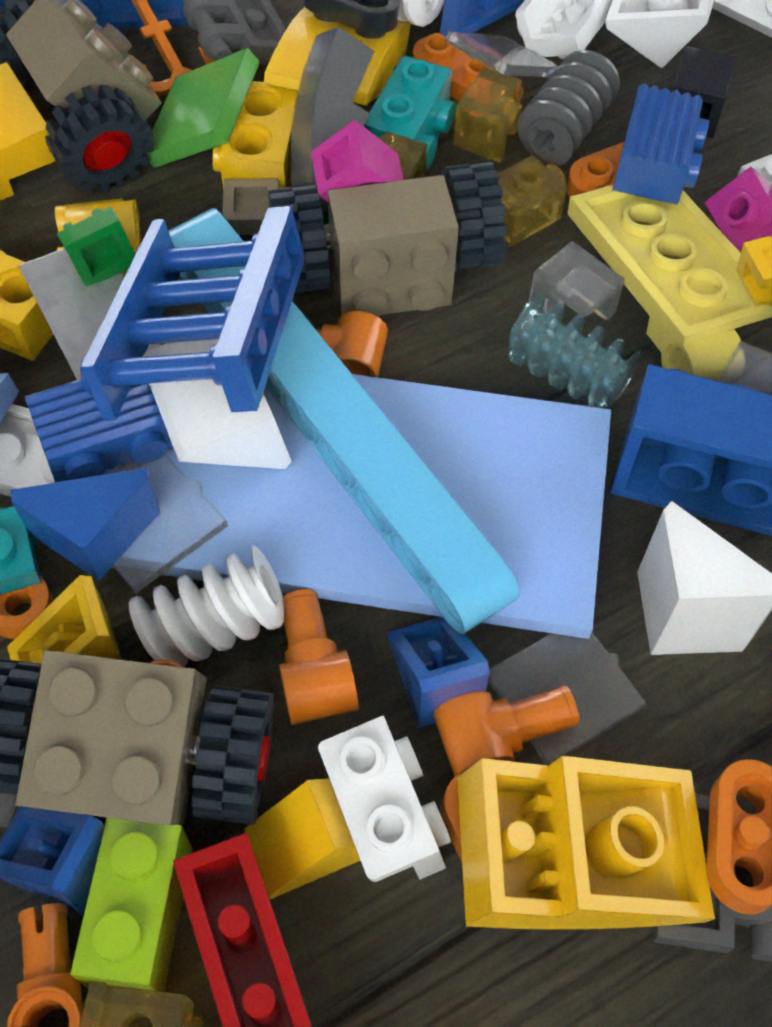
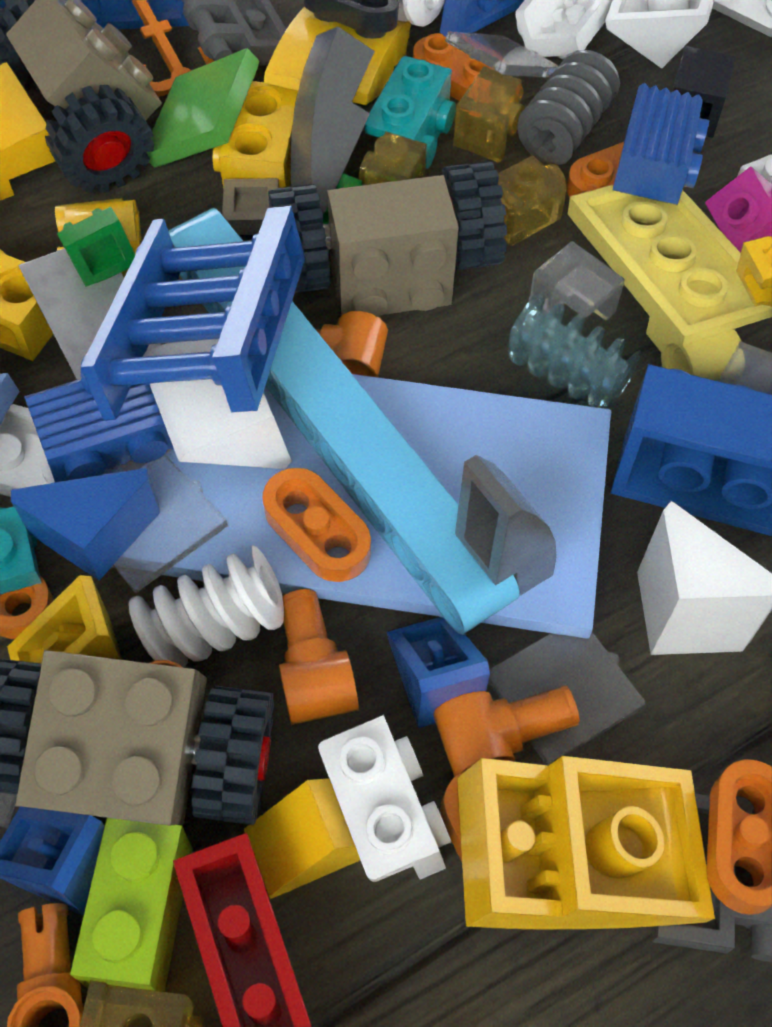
(322, 526): none -> orange plate
(354, 159): dark pink brick -> none
(503, 527): none -> dark grey slope

